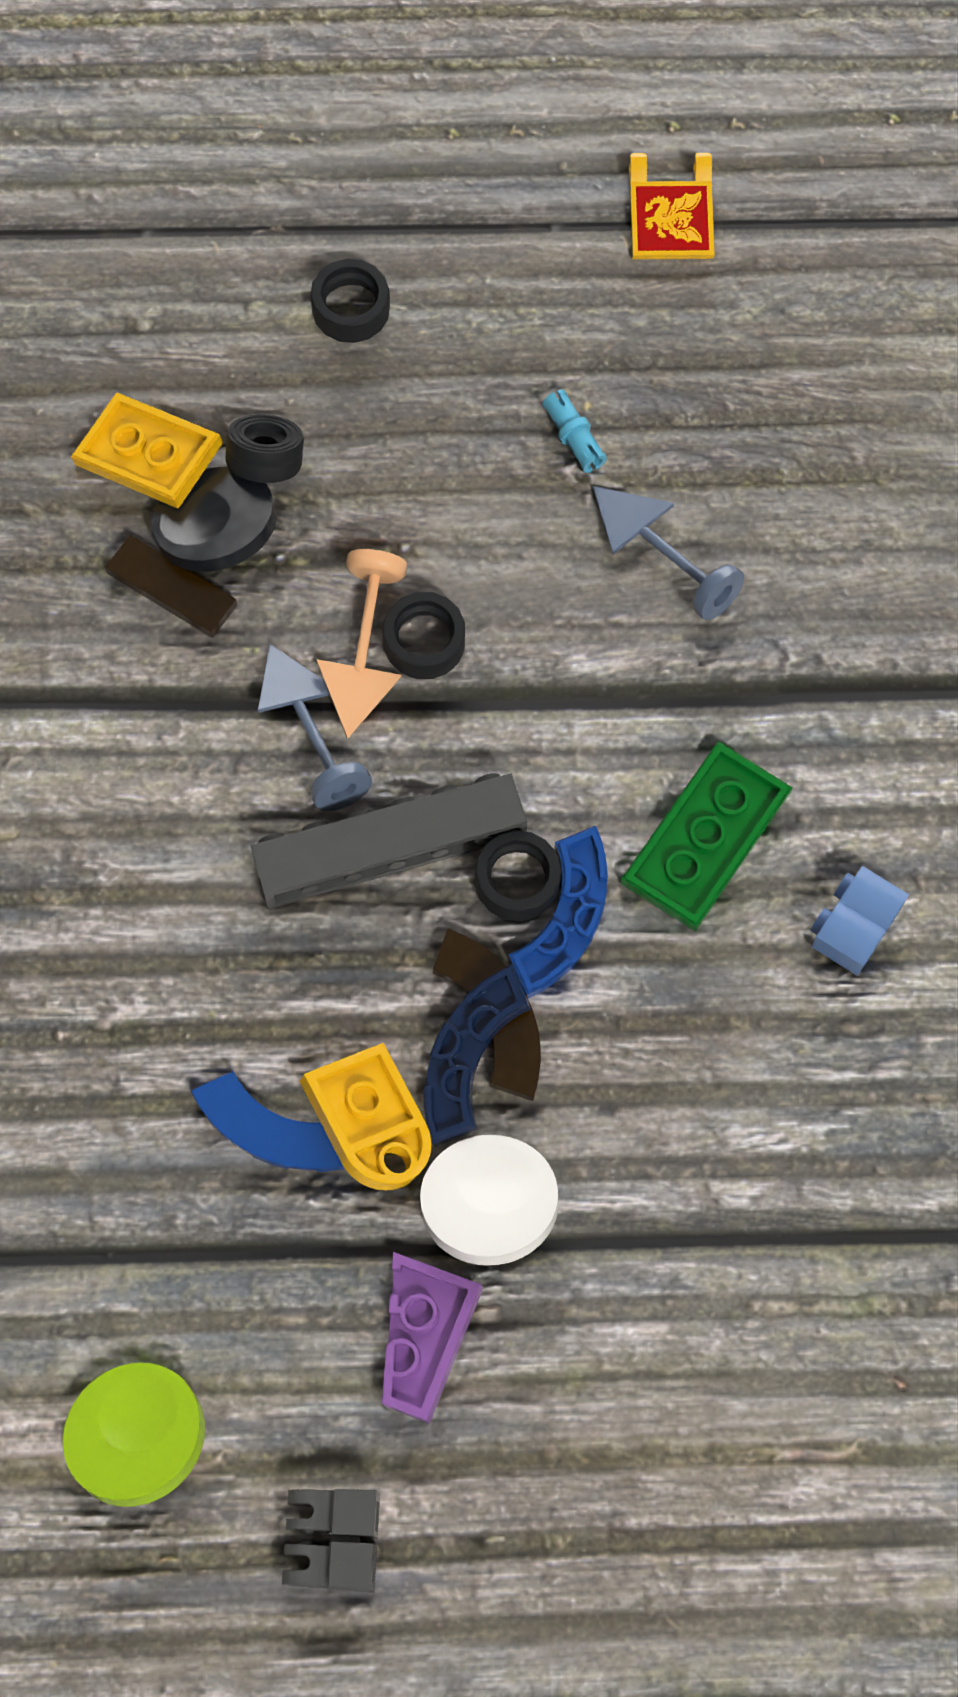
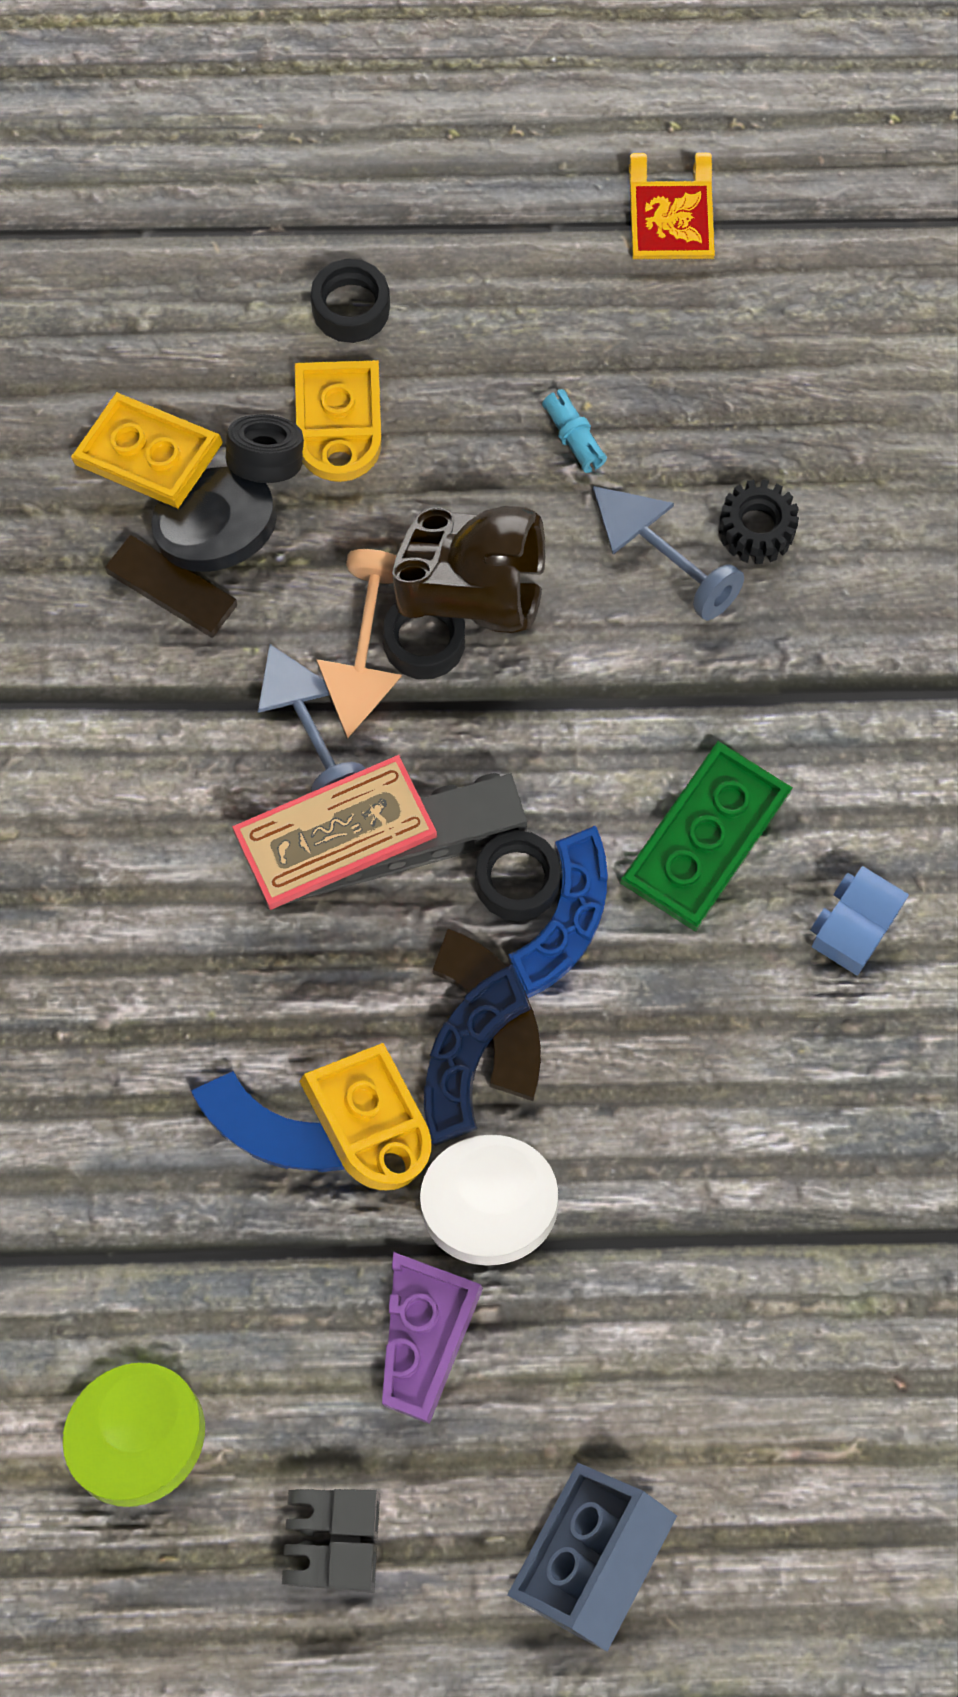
(334, 832): none -> tile
(339, 414): none -> yellow tile
(472, 567): none -> dark brown piece
(592, 1555): none -> sand blue slope
(764, 500): none -> black tyre

